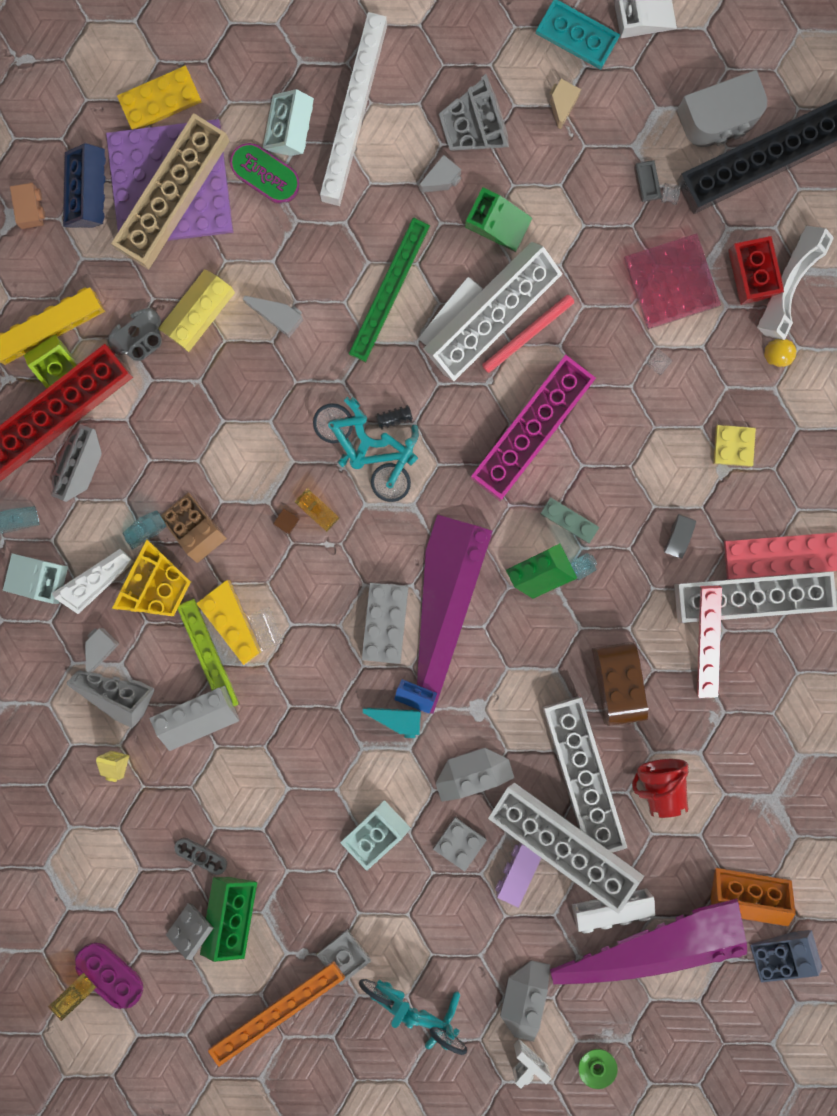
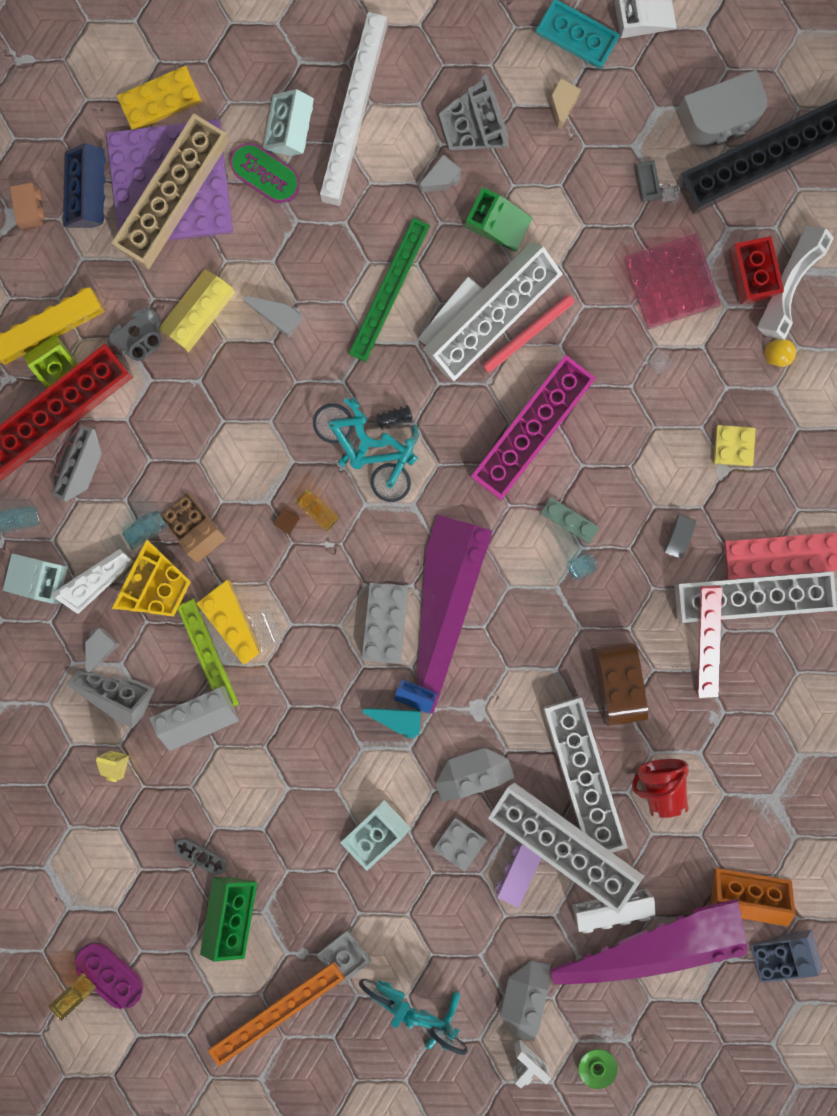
(189, 931): light grey plate -> none
(542, 572): green slope -> none

